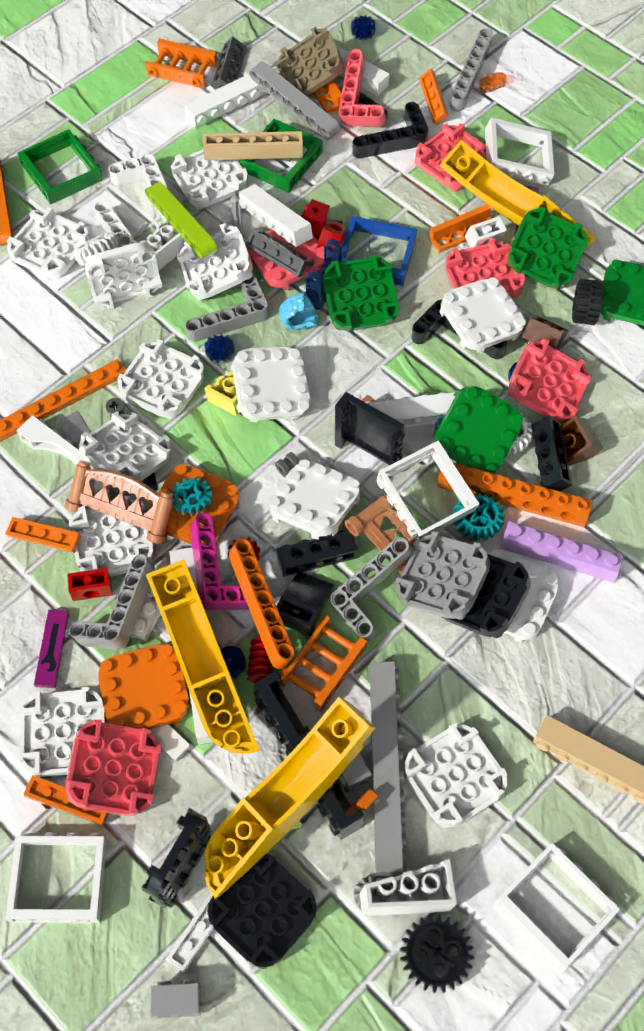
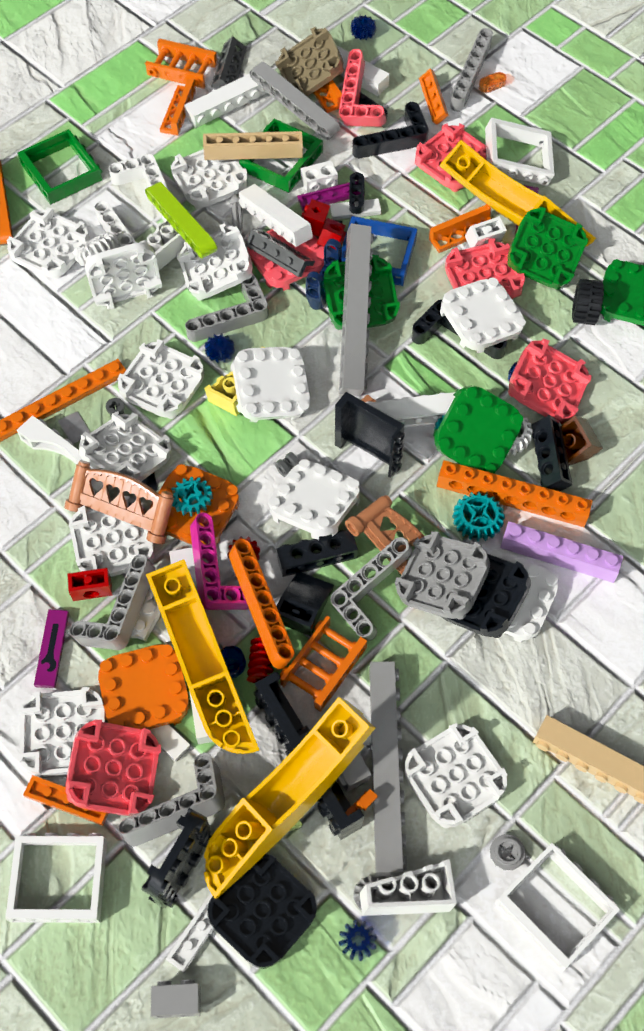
(43, 534): orange plate -> none
(162, 819): none -> light grey beam
(179, 111): none -> orange fence
(298, 312): medium azure hair -> none
(319, 176): none -> white brick
(328, 195): none -> magenta tile
(342, 211): none -> white tile
(356, 198): none -> black beam
(356, 310): none -> light grey brick
(365, 944): none -> clear blue gear
(448, 936): black gear -> none
(450, 473): white window -> none
(506, 841): none -> light grey gear
(541, 328): reddish brown slope -> none

